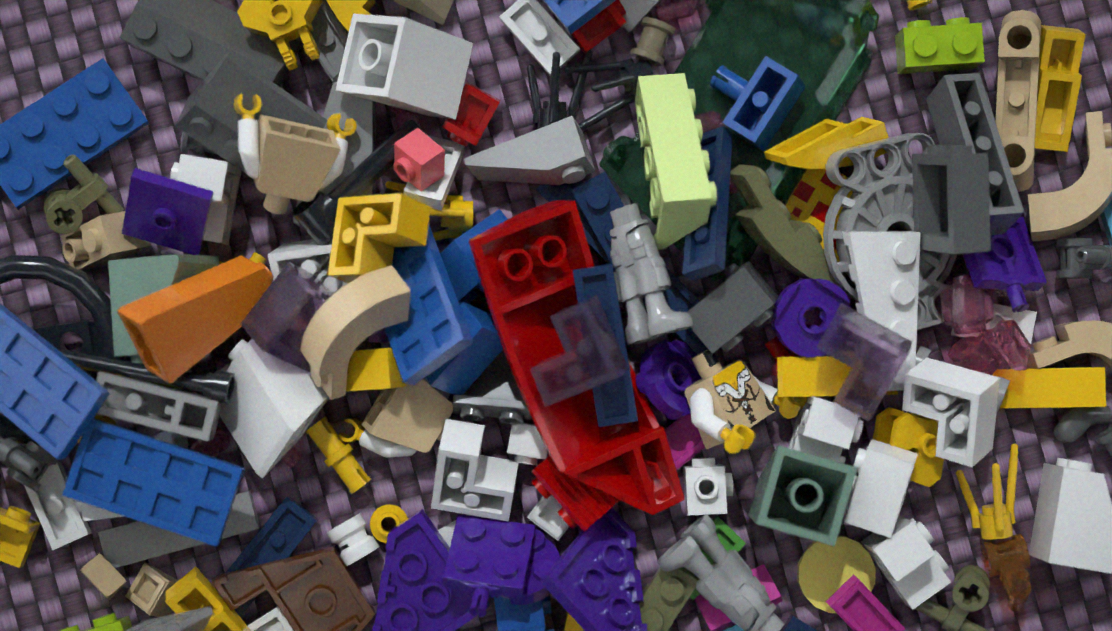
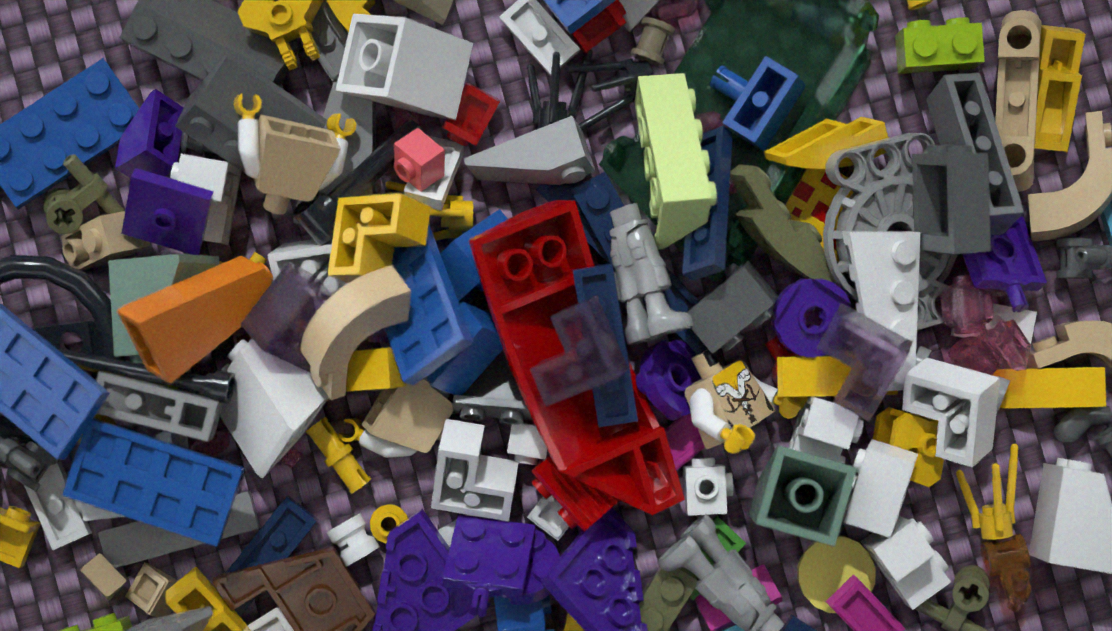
(151, 137): none -> dark purple slope

